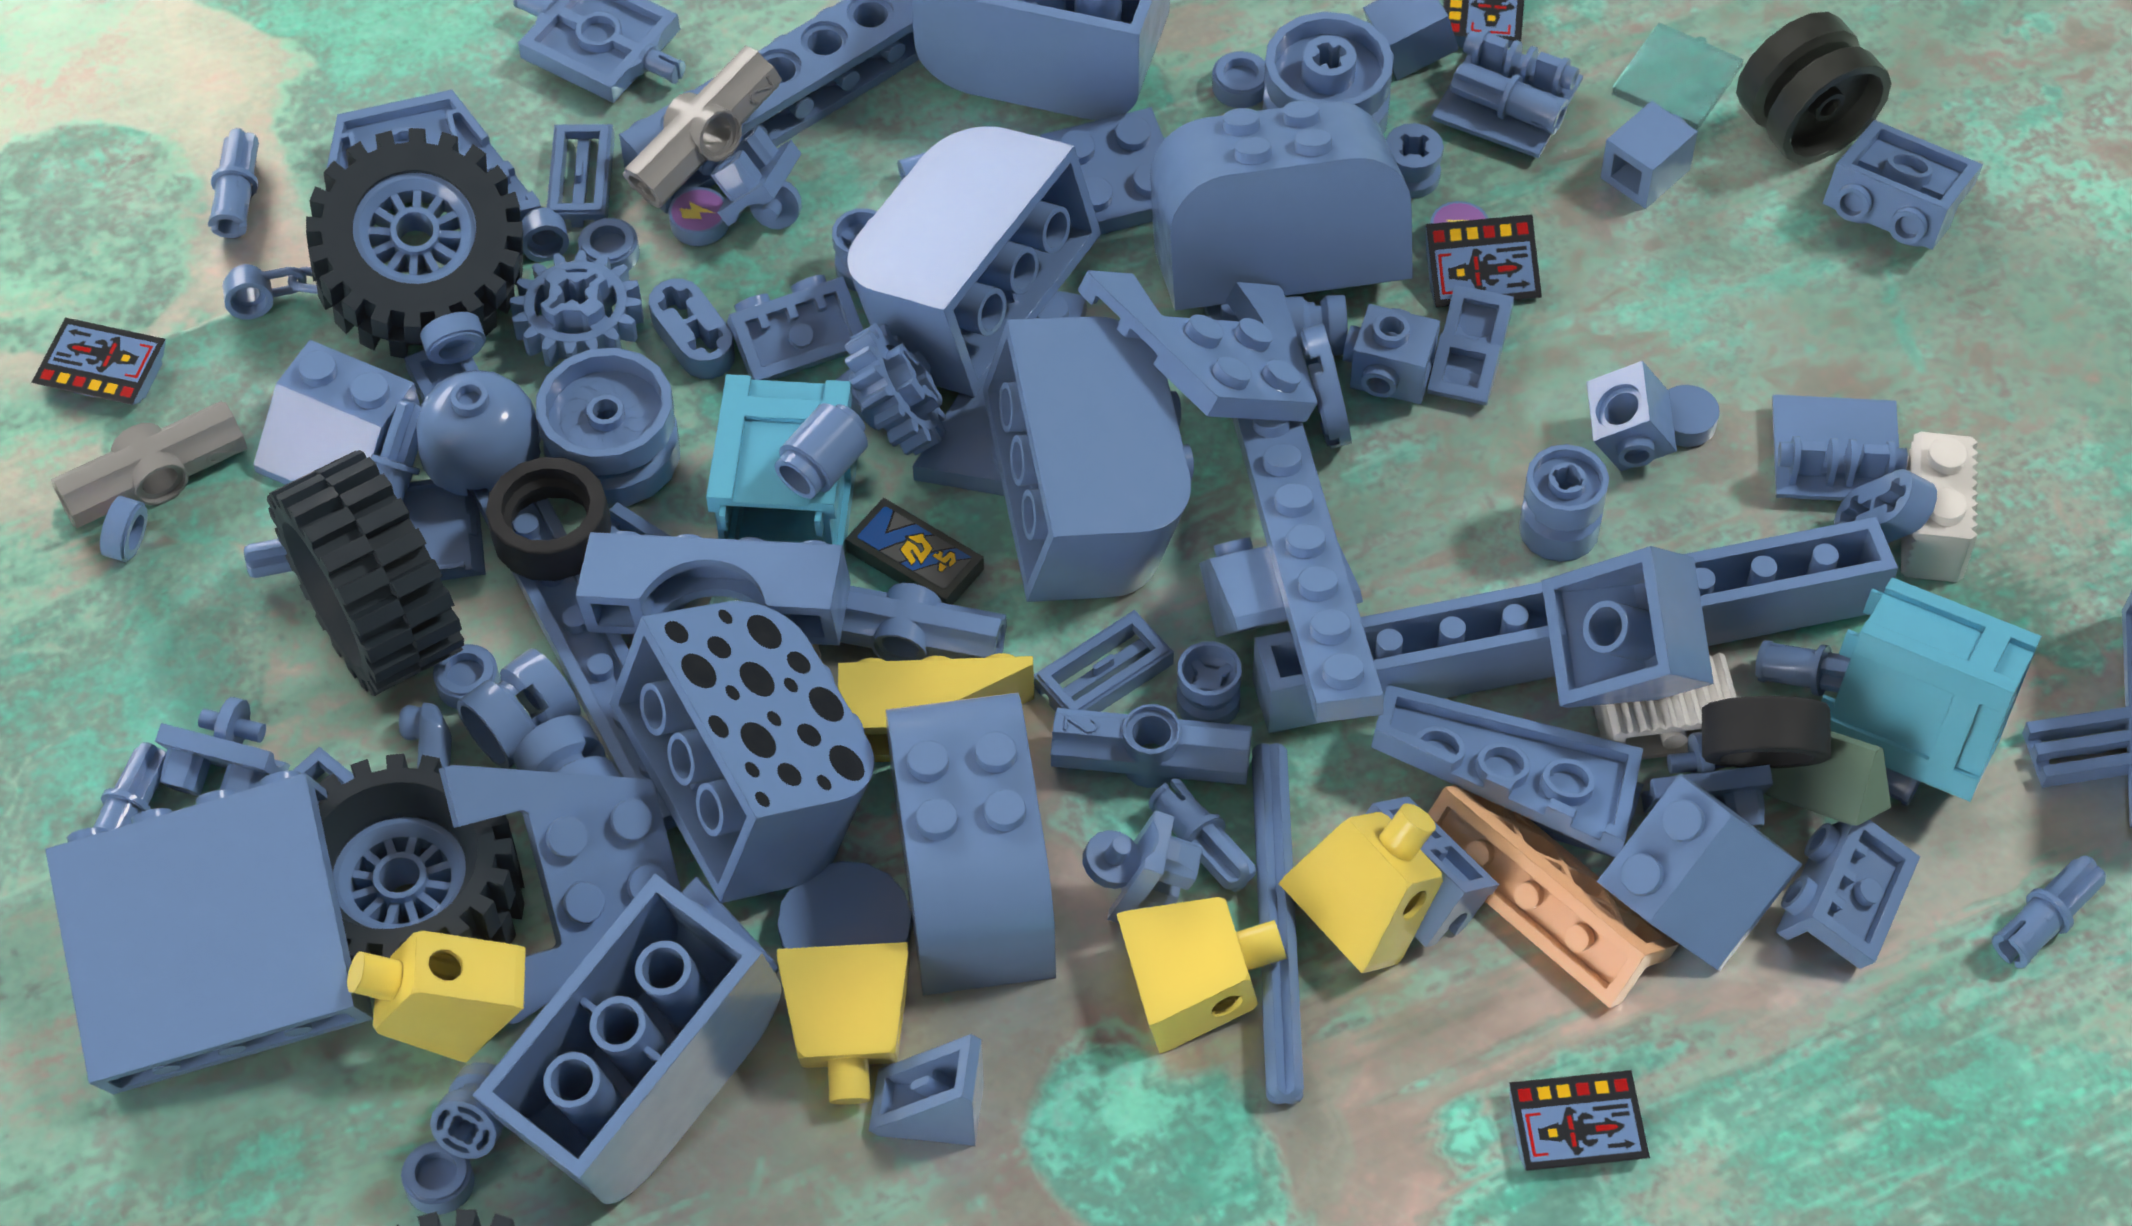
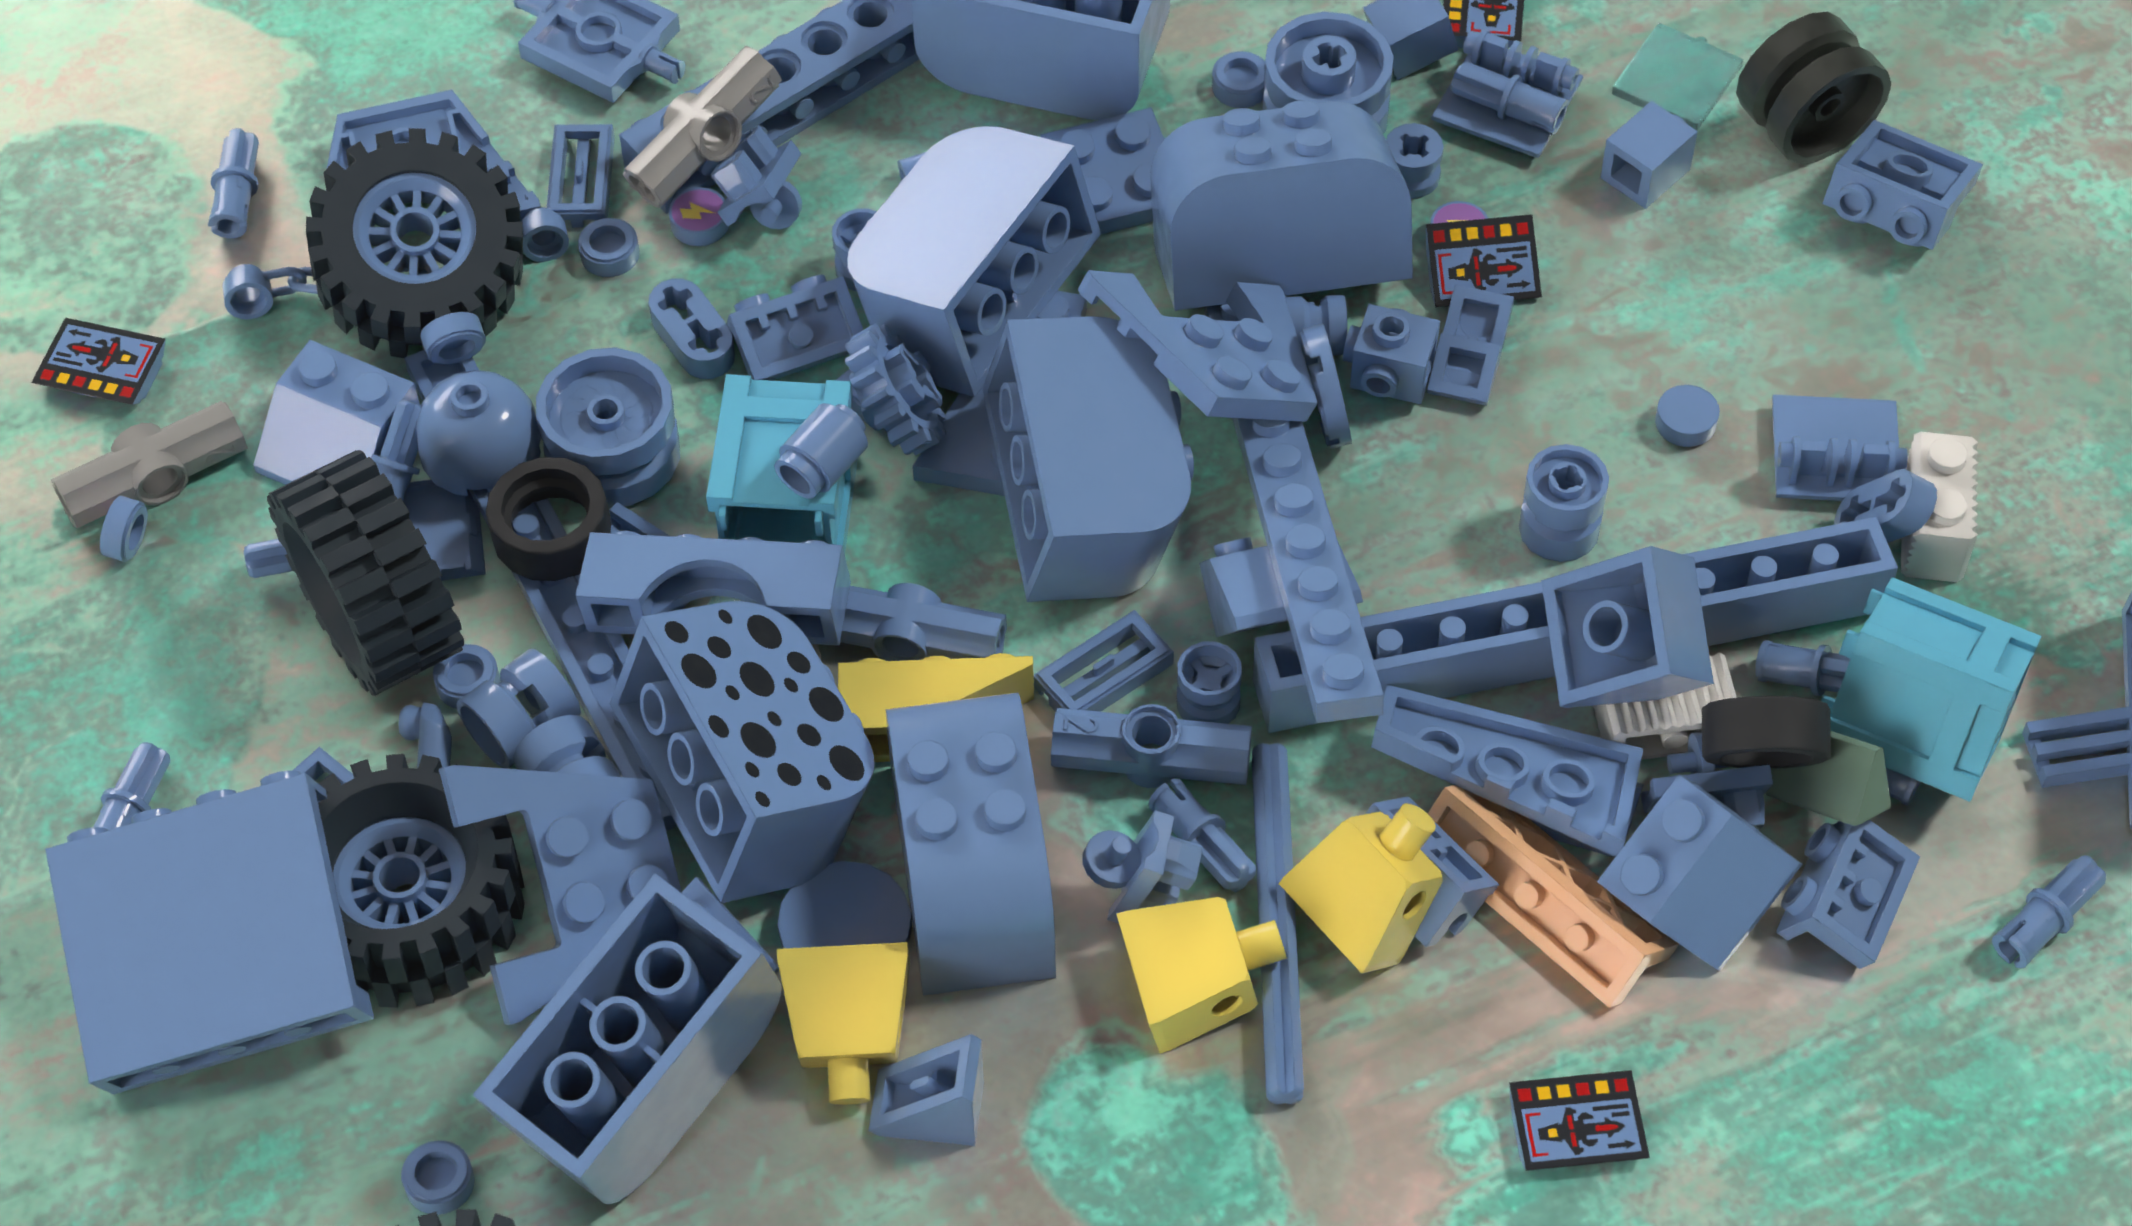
(192, 752): medium blue hips -> none
(442, 991): light yellow torso -> none
(461, 1121): medium blue wheel -> none
(576, 307): medium blue gear -> none
(914, 552): tile -> none
(1631, 416): medium blue brick -> none

